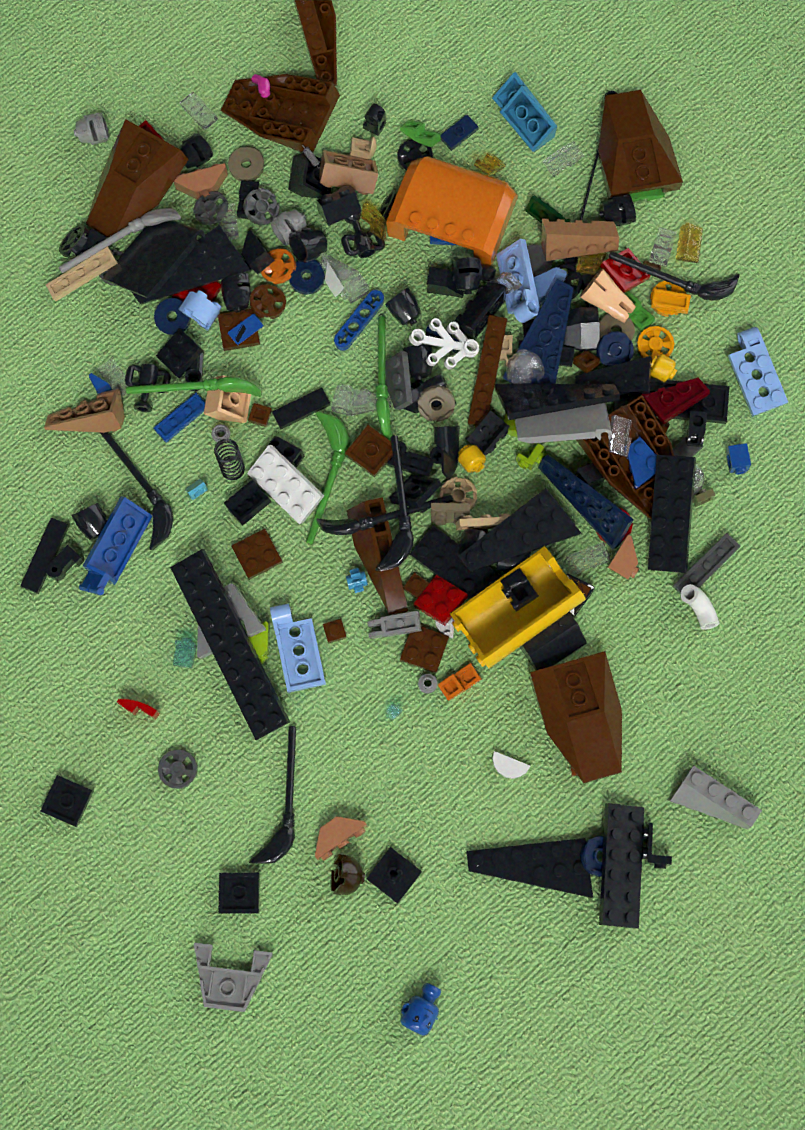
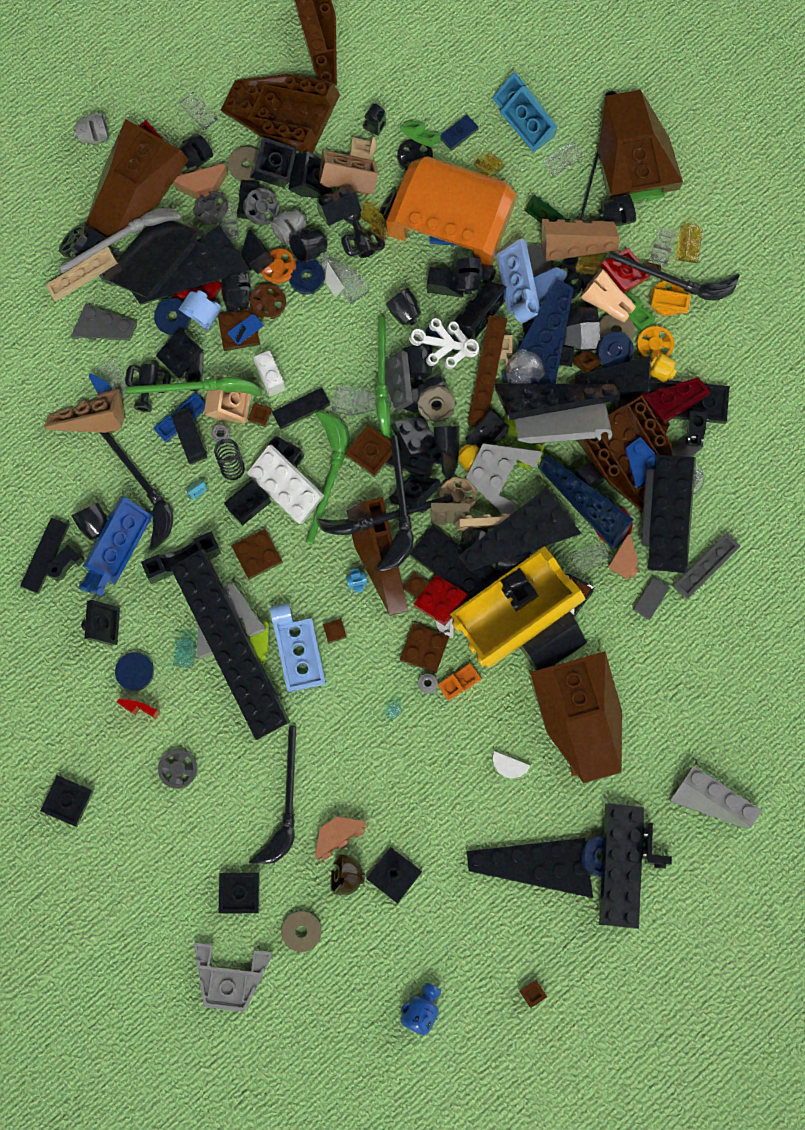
(101, 623): none -> black tile
(102, 324): none -> dark grey wing
(134, 671): none -> dark blue tile
(159, 566): none -> black arch
(188, 436): none -> black beam
(263, 85): dark pink arm -> none
(269, 373): none -> white brick
(273, 162): none -> black brick
(289, 931): none -> dark tan tile
(311, 157): light grey piece -> none
(358, 319): blue beam -> none
(396, 625): light grey hinge -> none
(414, 436): none -> black plate
(493, 468): none -> light grey wing
(508, 280): clear slope -> none
(533, 994): none -> reddish brown plate
(620, 442): clear slope -> none
(648, 505): none -> black tile
(651, 598): none -> dark grey tile
(701, 606): white cylinder -> none
(703, 496): olive plate -> none
(738, 458): blue brick -> none
(752, 342): light blue hinge -> none

